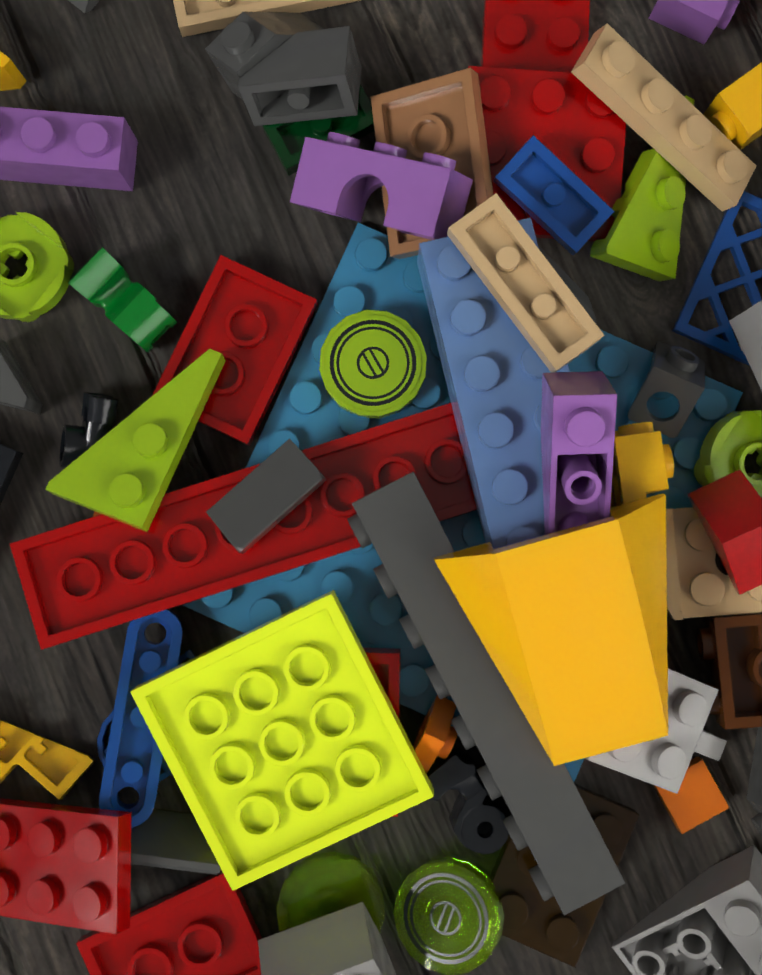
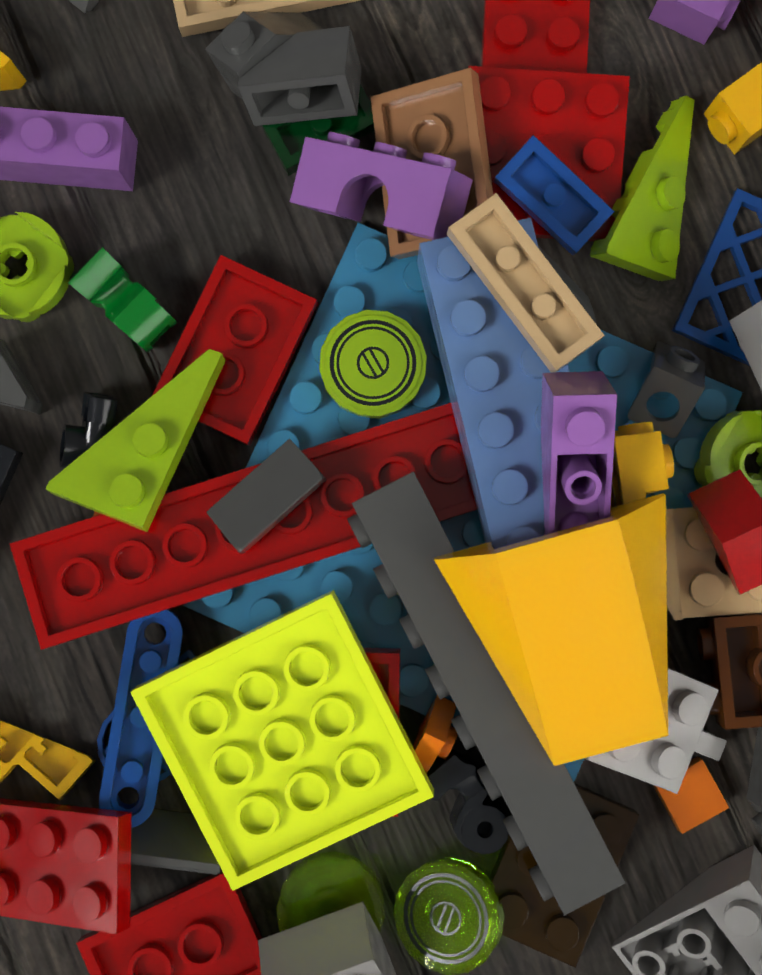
(664, 118): tan plate -> none

